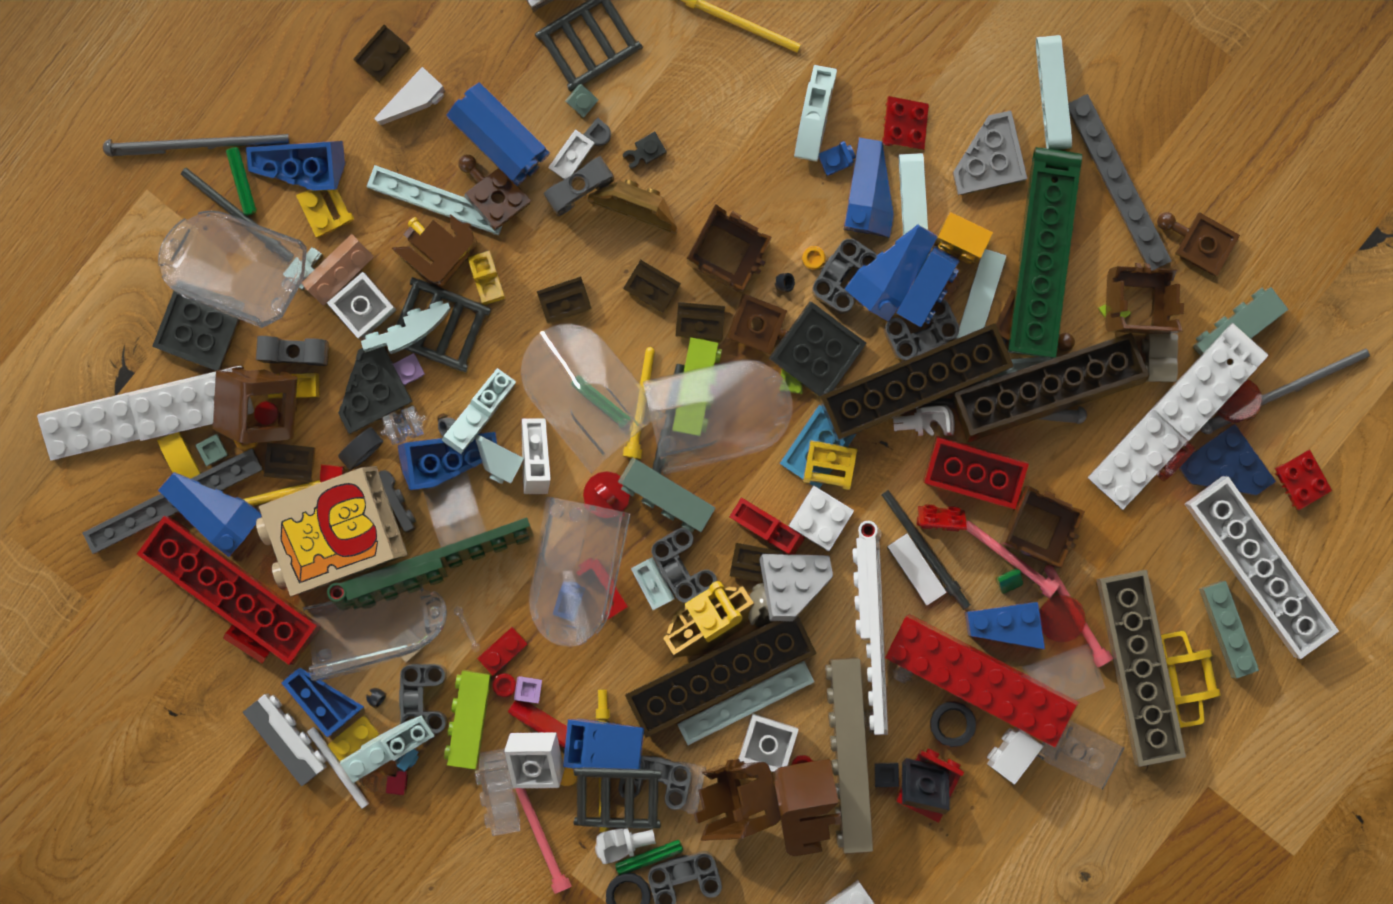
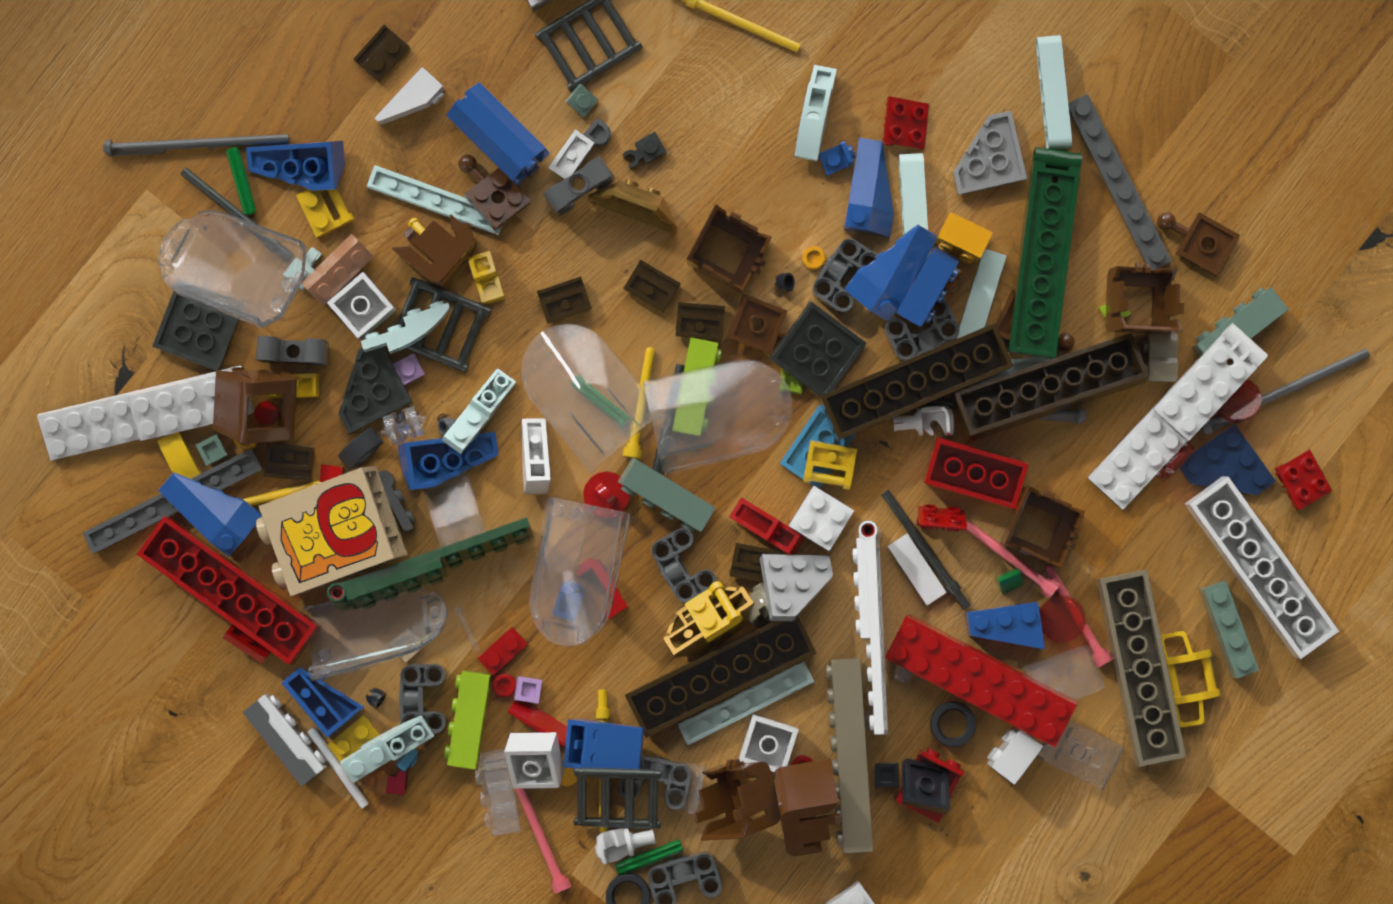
(498, 460): light aqua slope -> none
(652, 583): light aqua plate -> none

